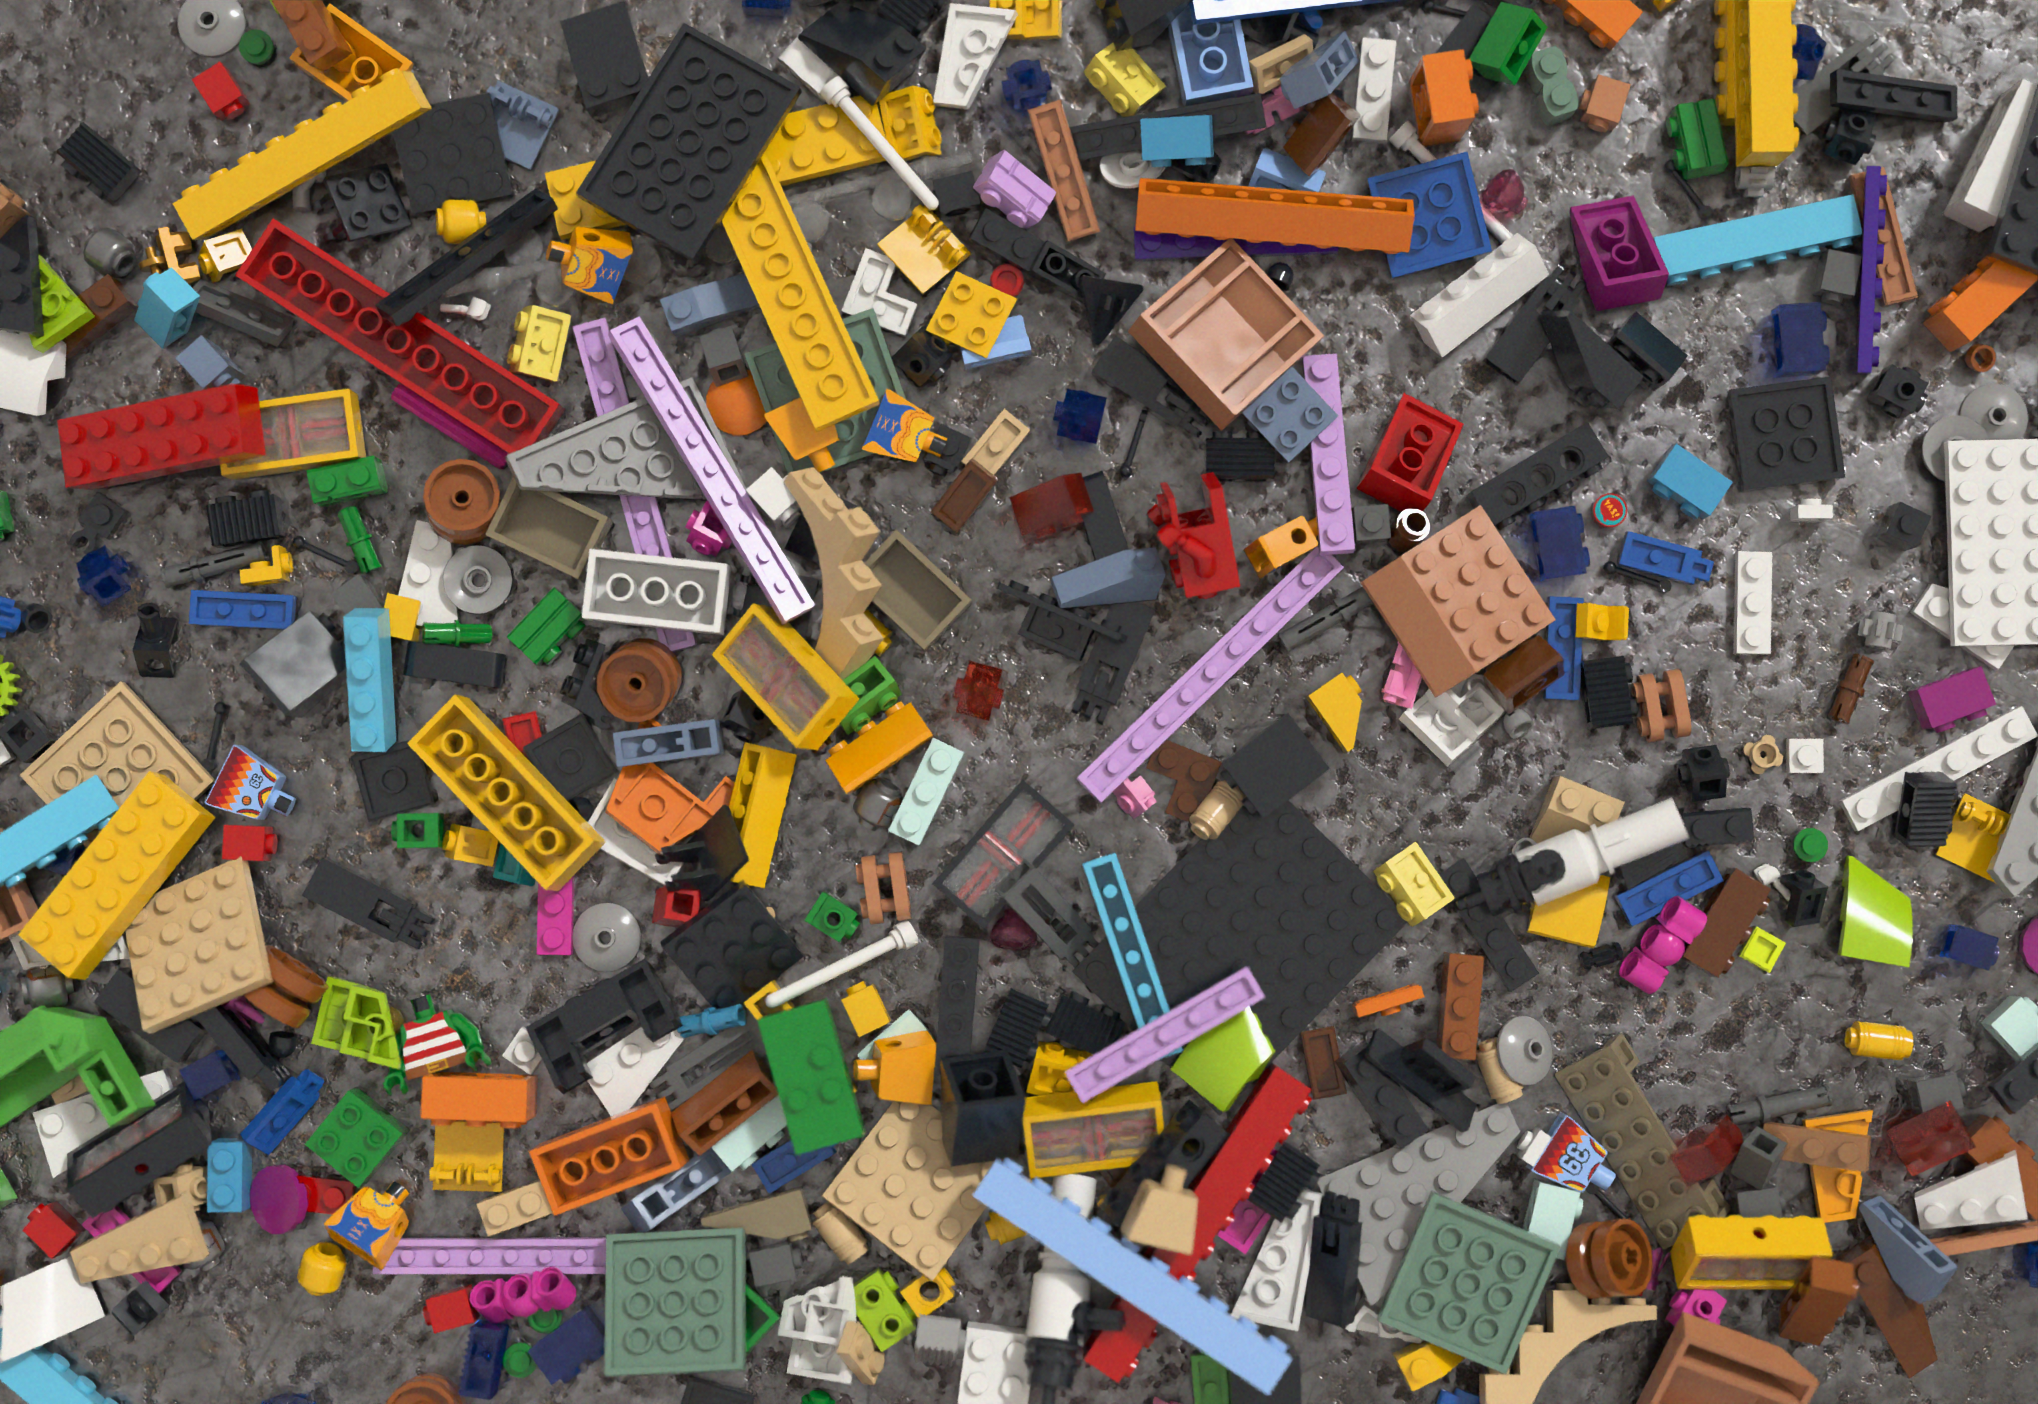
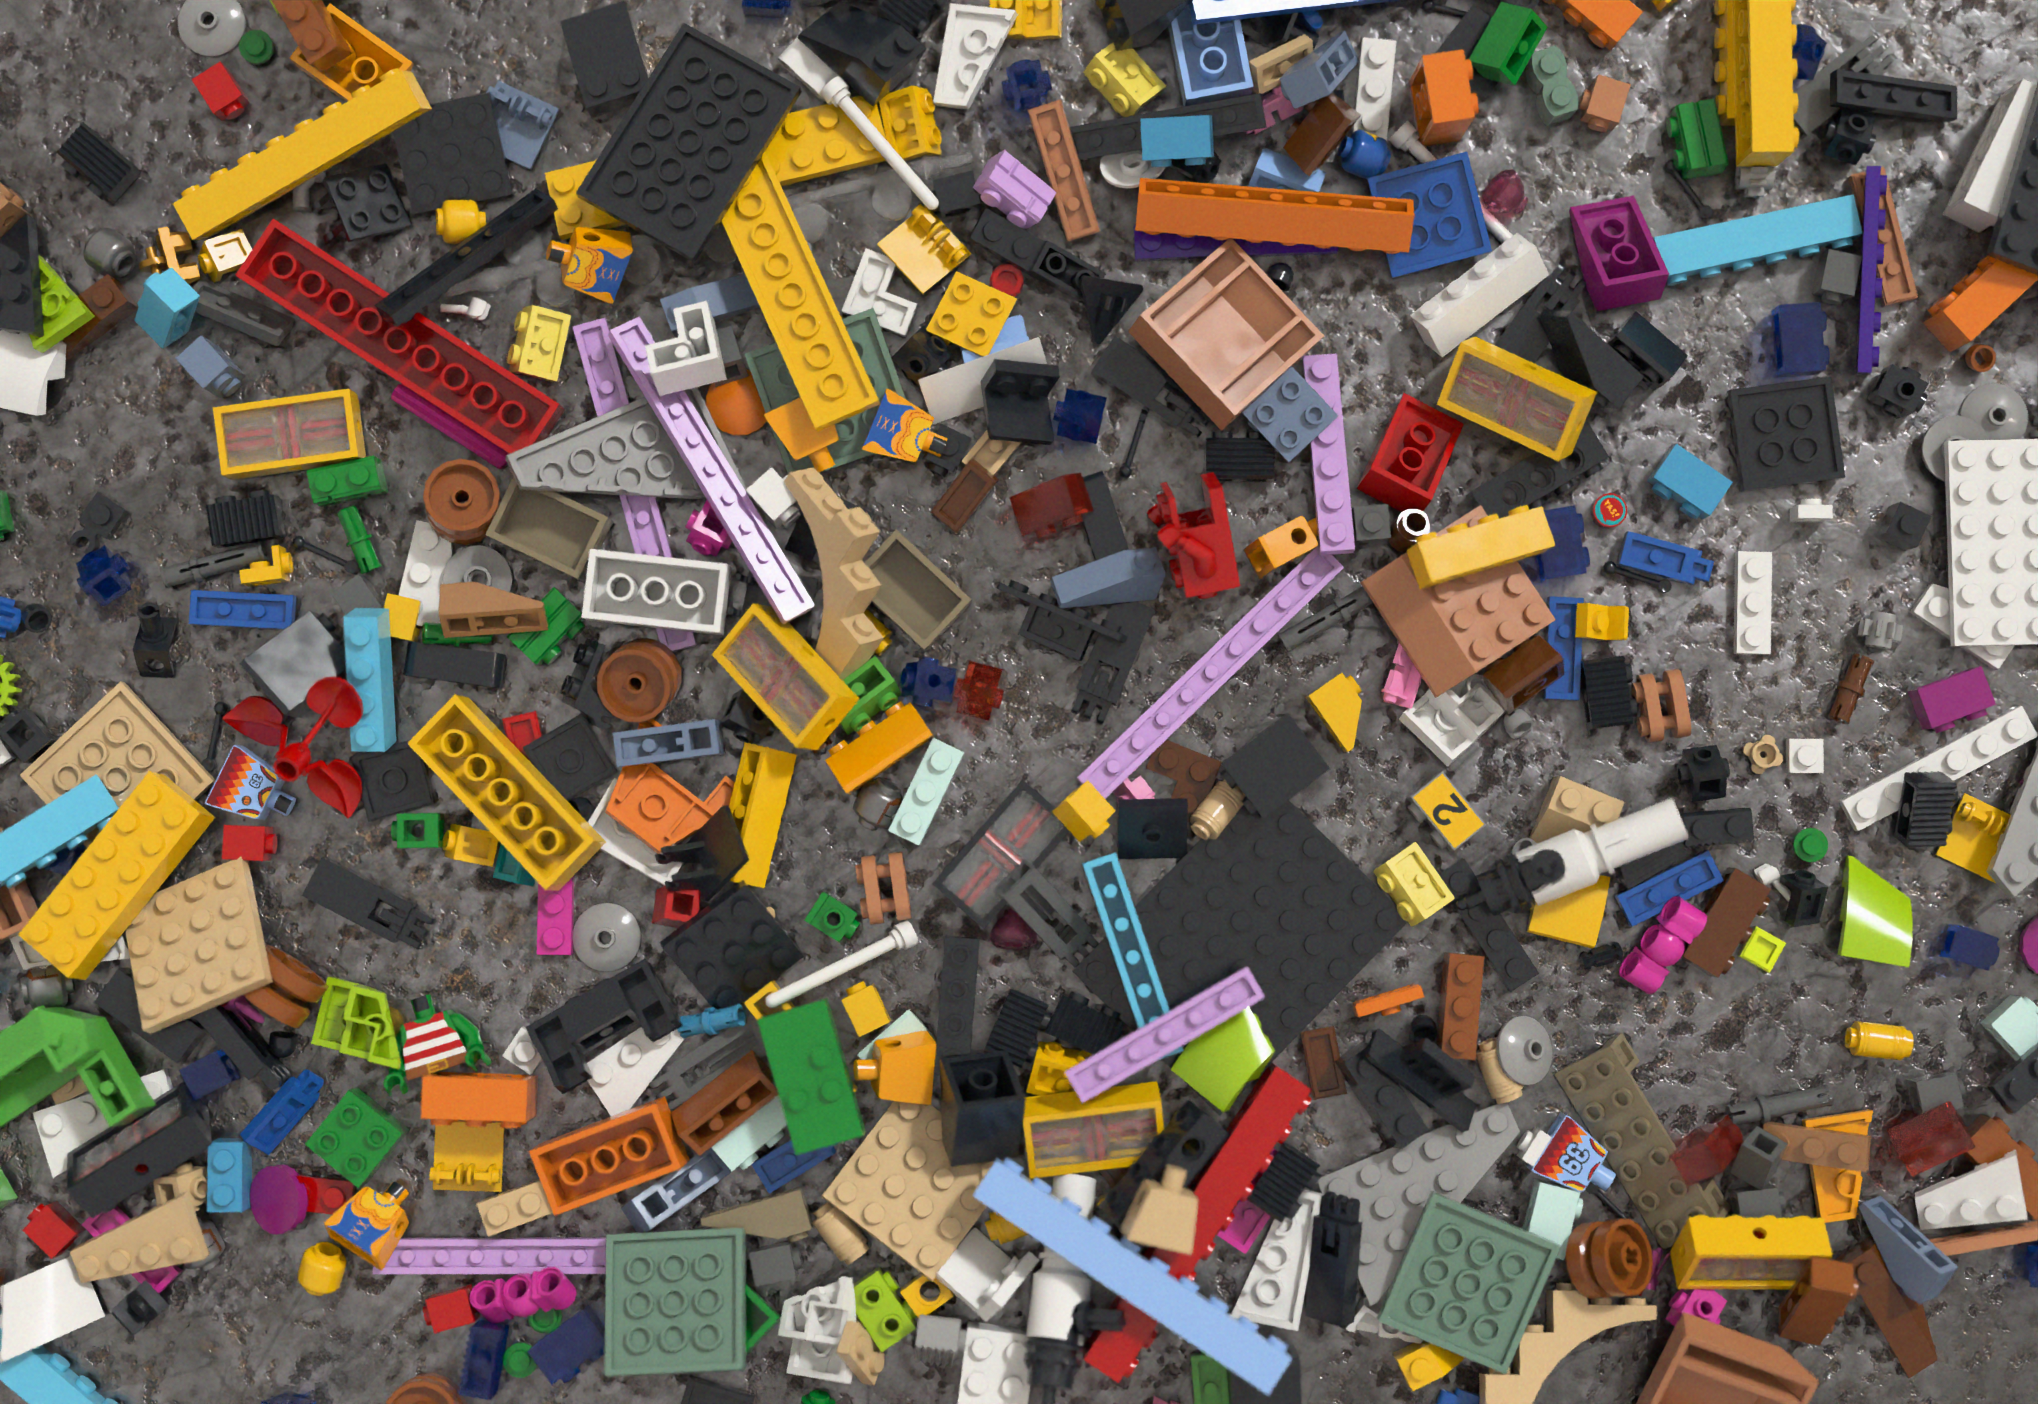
(161, 437): red brick -> none
(335, 700): none -> red plant
(485, 610): none -> medium nougat slope
(691, 358): none -> white brick
(927, 682): none -> clear blue brick
(959, 388): none -> white sticker
(984, 1274): none -> white bracket
(1018, 401): none -> black bracket
(1084, 812): none -> yellow brick
(1152, 828): none -> black plate
(1364, 154): none -> blue head
(1422, 1027): none -> black hinge
(1445, 812): none -> yellow brick
(1480, 547): none -> yellow brick
(1516, 398): none -> brick

